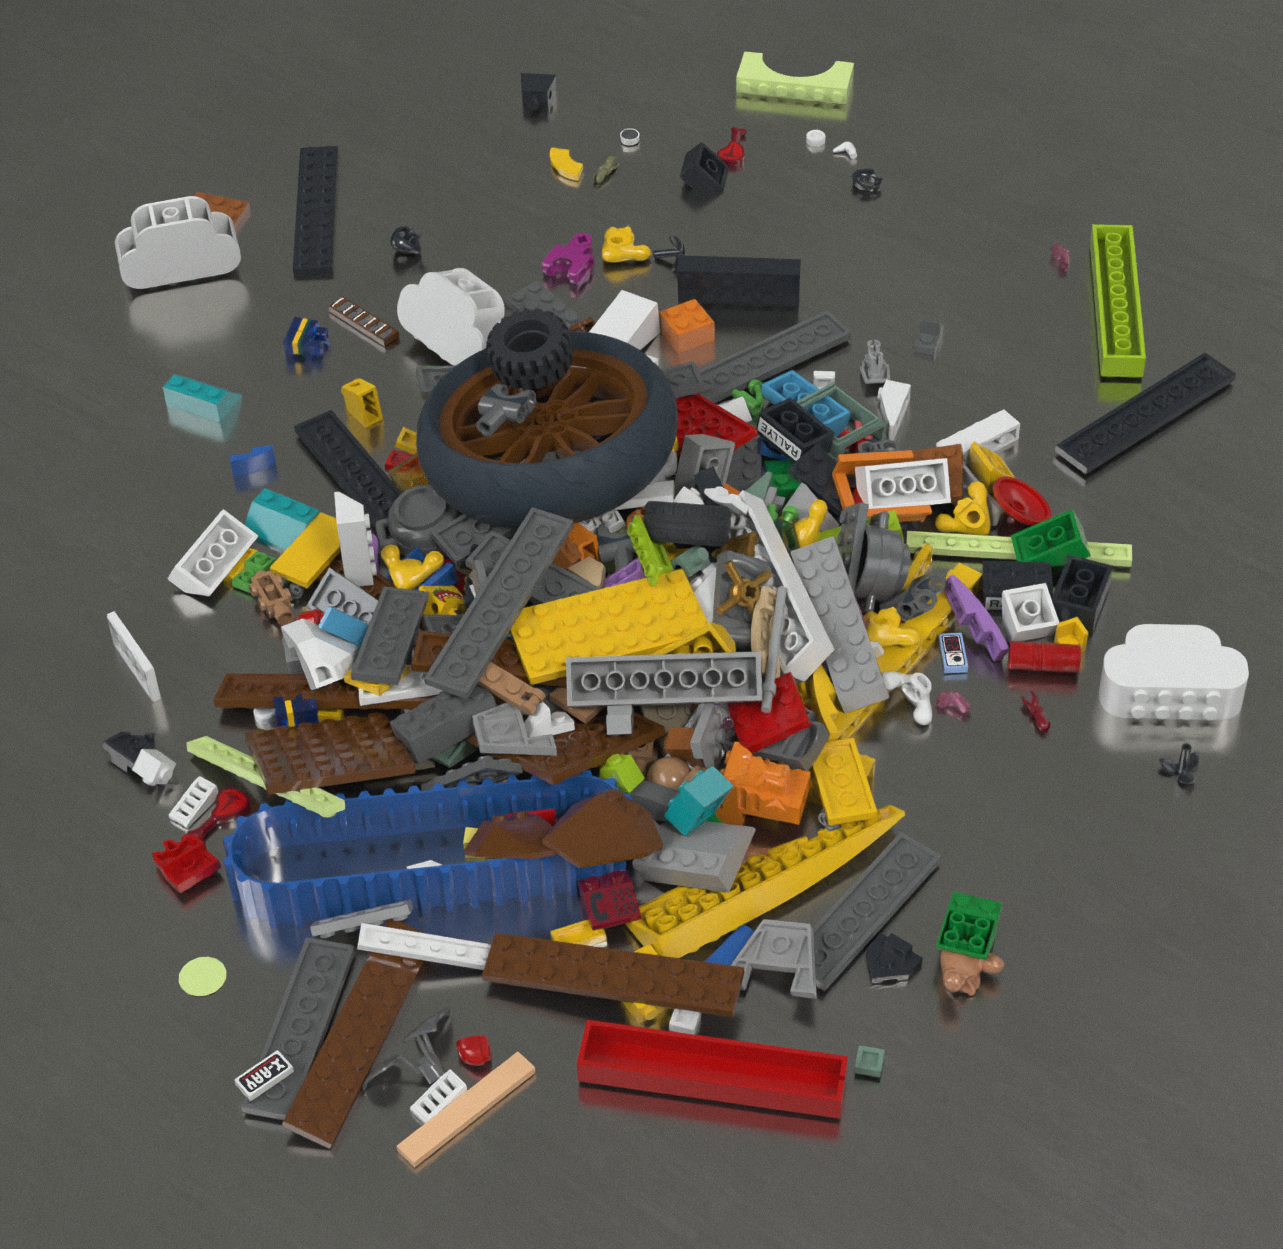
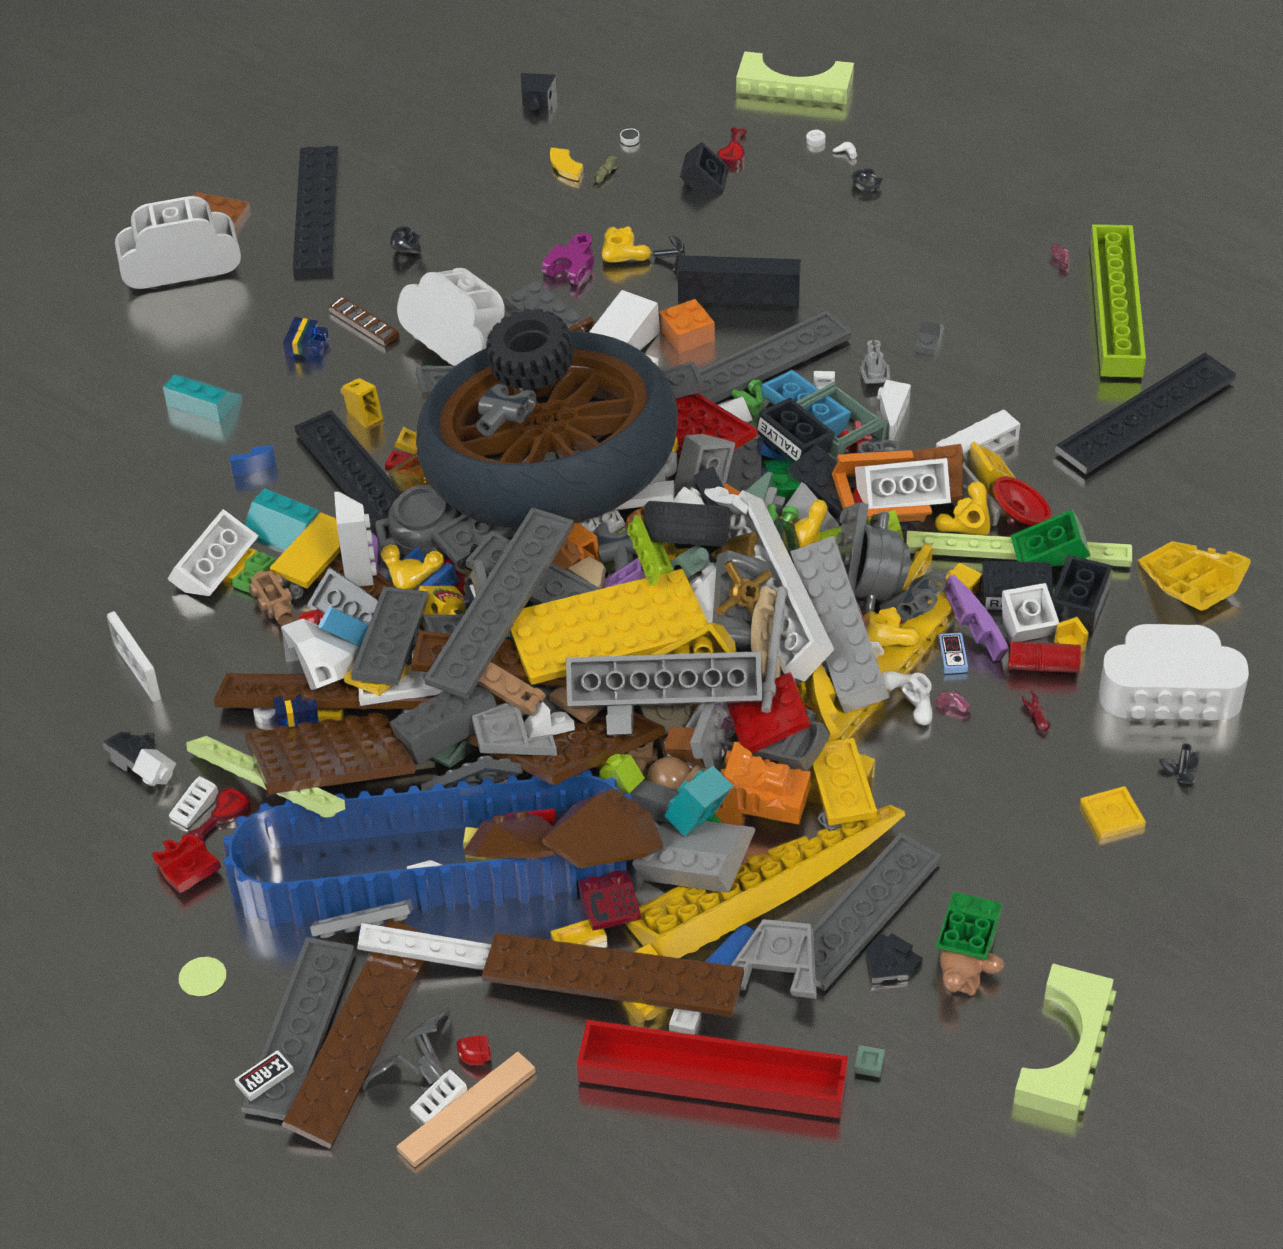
(1062, 1086): none -> yellowish green arch
(1112, 812): none -> yellow tile
(1195, 575): none -> yellow wedge

